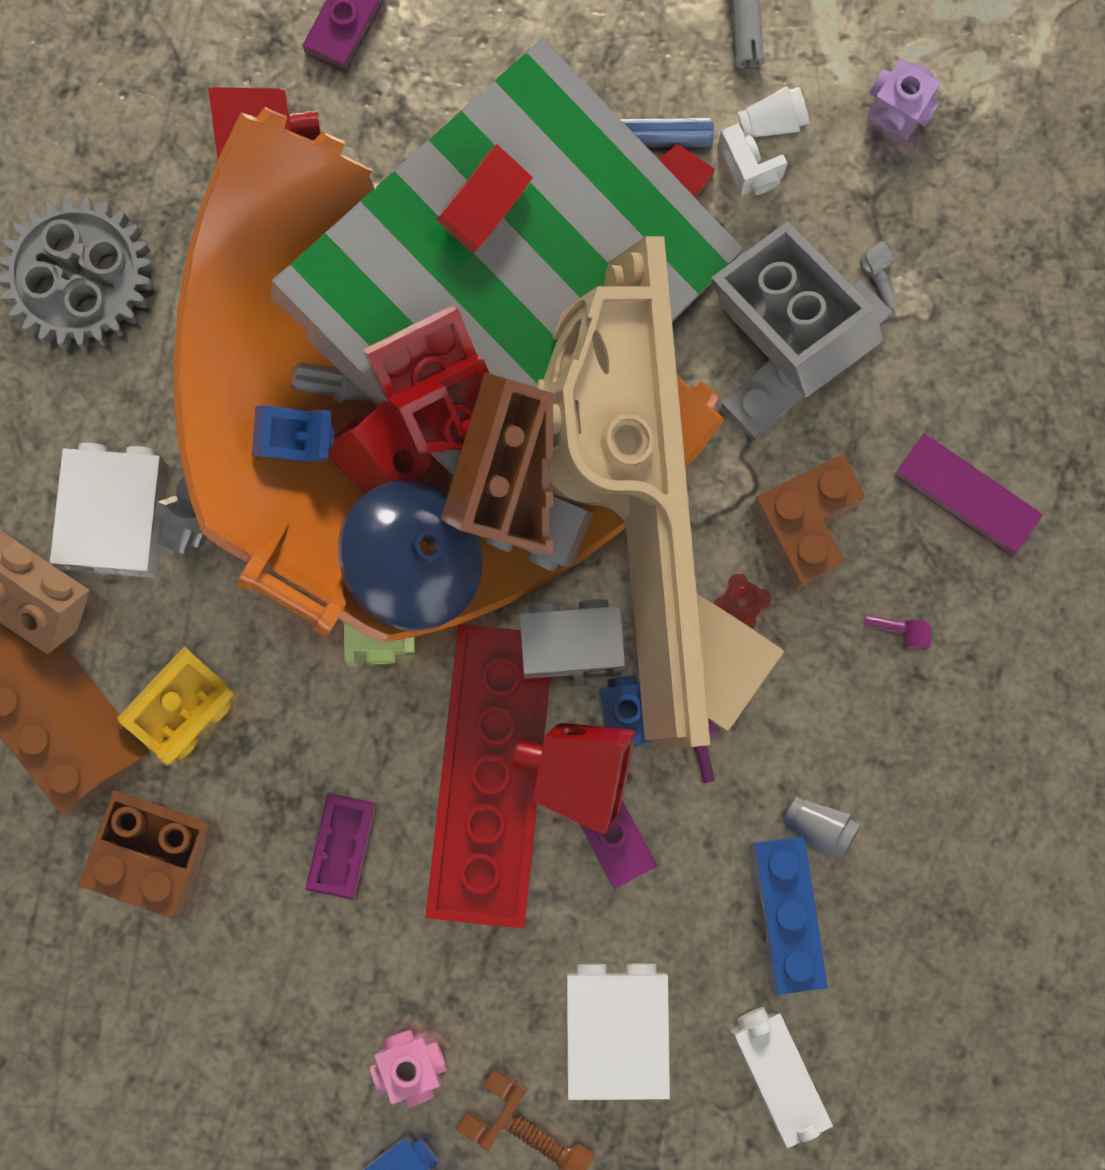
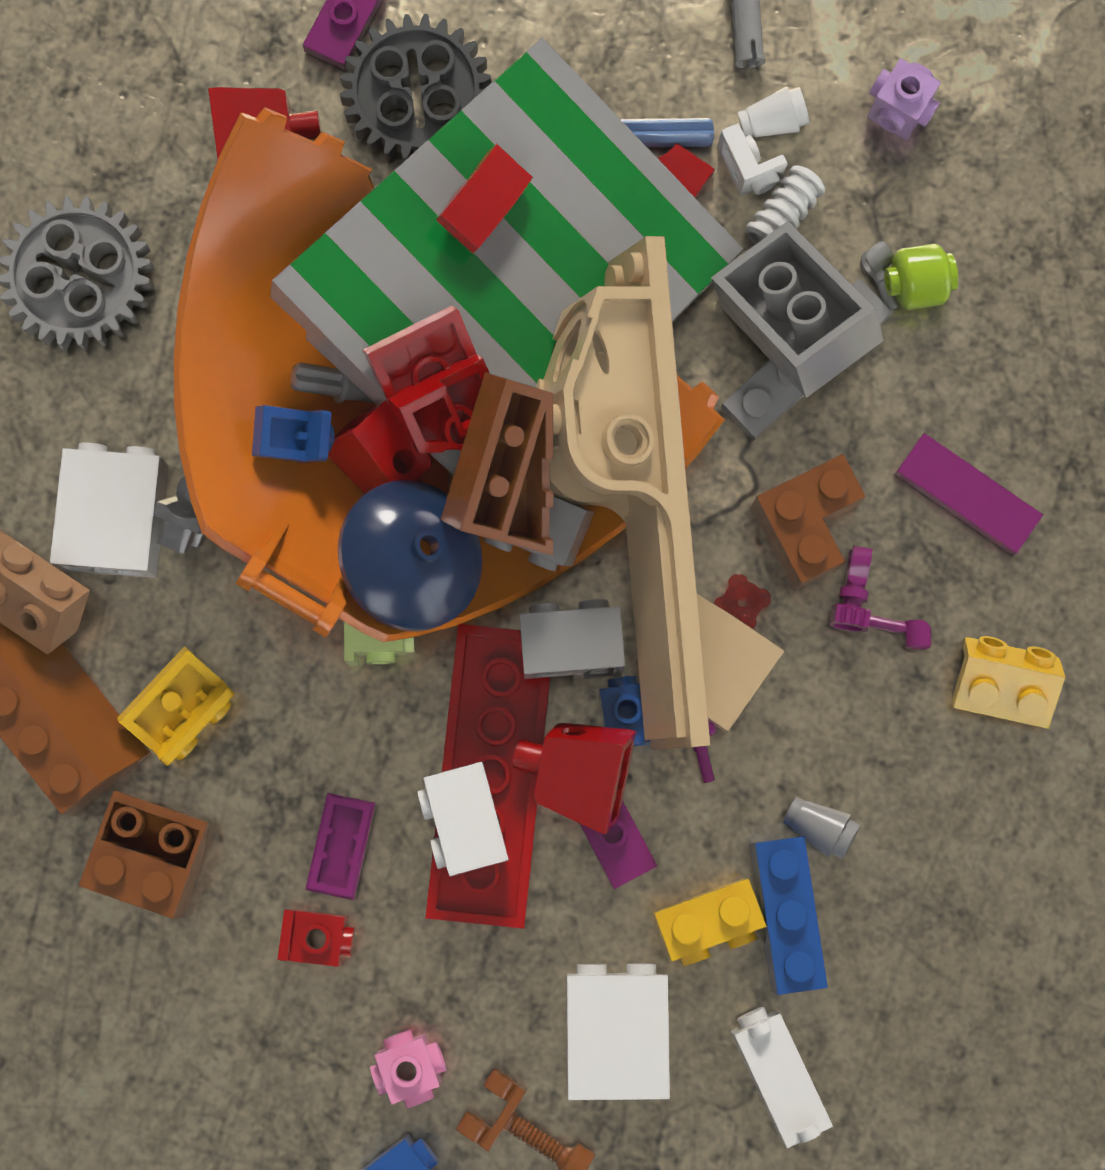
(295, 932): none -> red brick
(374, 95): none -> dark grey gear
(464, 820): none -> white brick
(708, 920): none -> yellow brick
(788, 203): none -> white piece
(849, 614): none -> magenta piece
(921, 276): none -> lime head
(1009, 681): none -> yellow bracket

